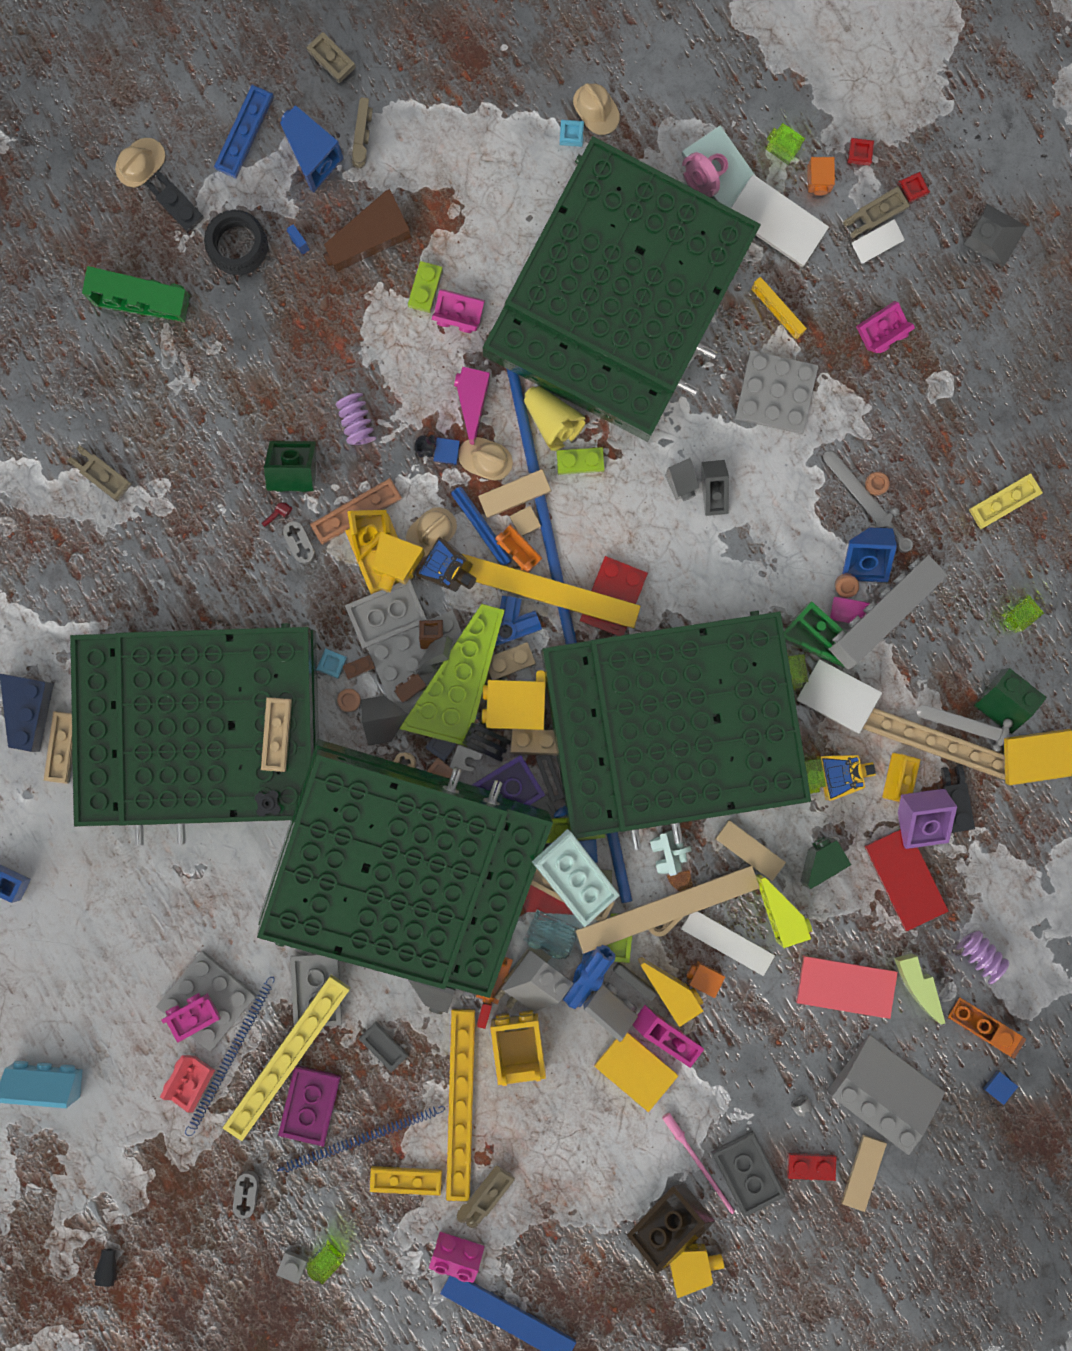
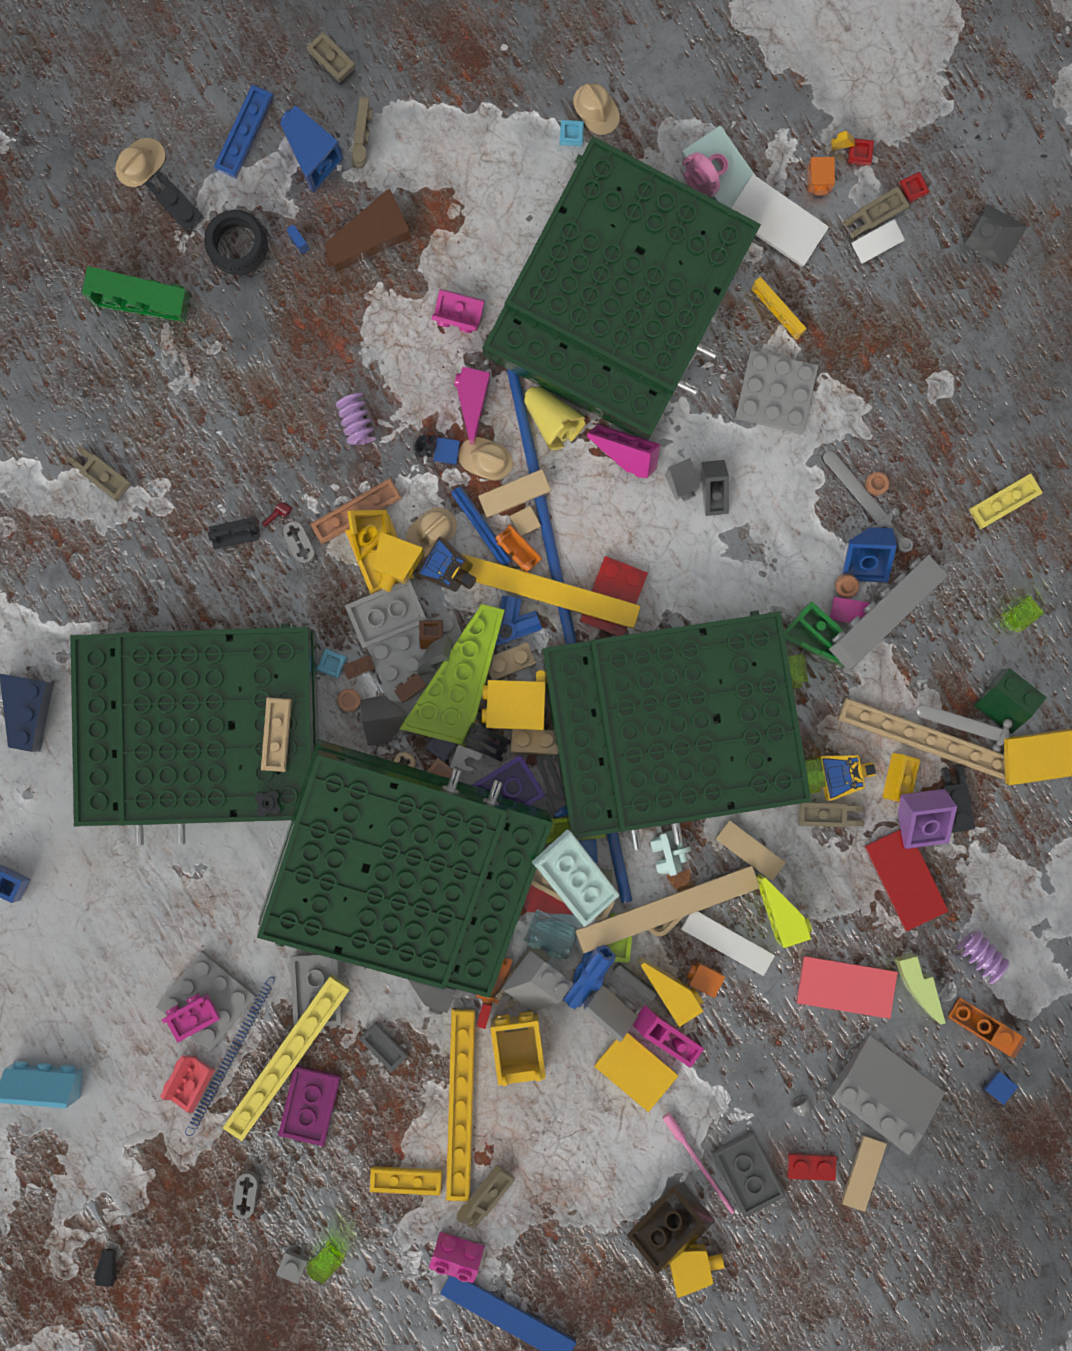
(59, 749): tan tile -> none
(233, 533): none -> black hinge
(290, 466): dark green slope -> none
(364, 1139): blue piece -> none
(425, 287): lime plate -> none
(580, 461): lime plate -> none
(628, 451): none -> dark pink slope
(784, 143): clear neon green brick -> none
(823, 862): dark green slope -> none
(827, 815): none -> dark tan hinge
(839, 696): white tile -> none
(843, 140): none -> yellow tile
(884, 328): dark pink bracket -> none

